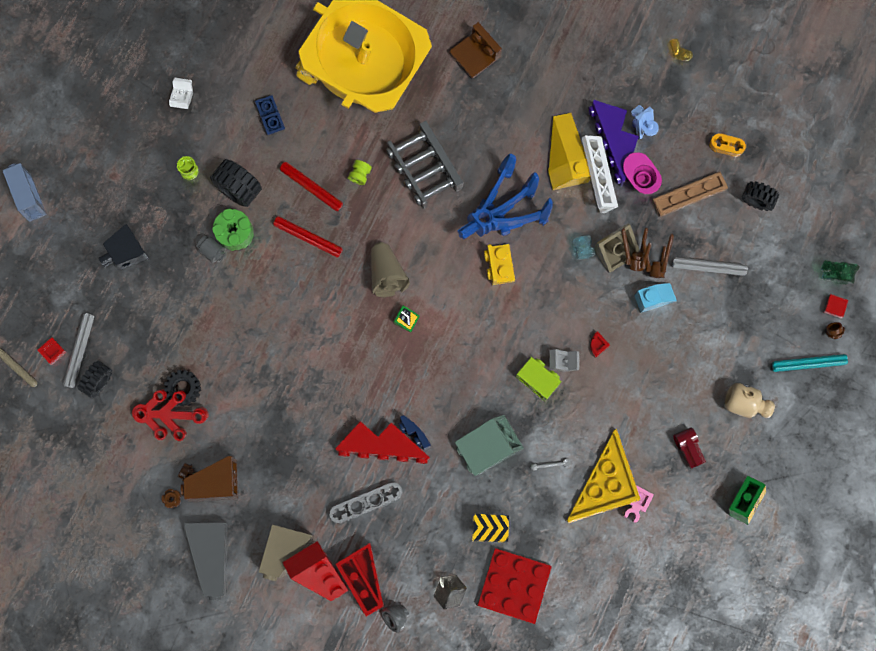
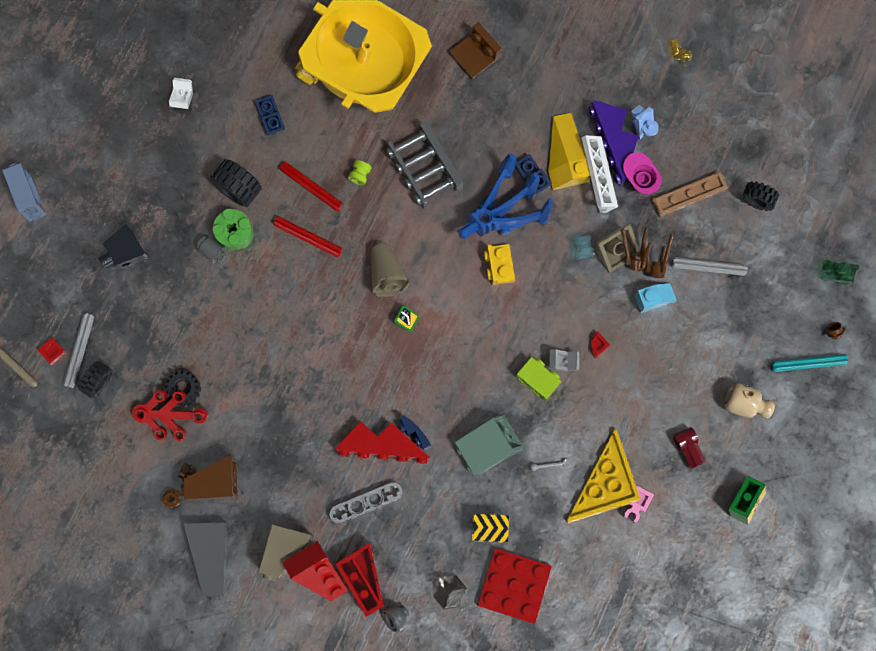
(185, 164): lime wheel -> none
(527, 166): none -> dark blue slope
(727, 143): light orange beam -> none
(835, 306): red tile -> none

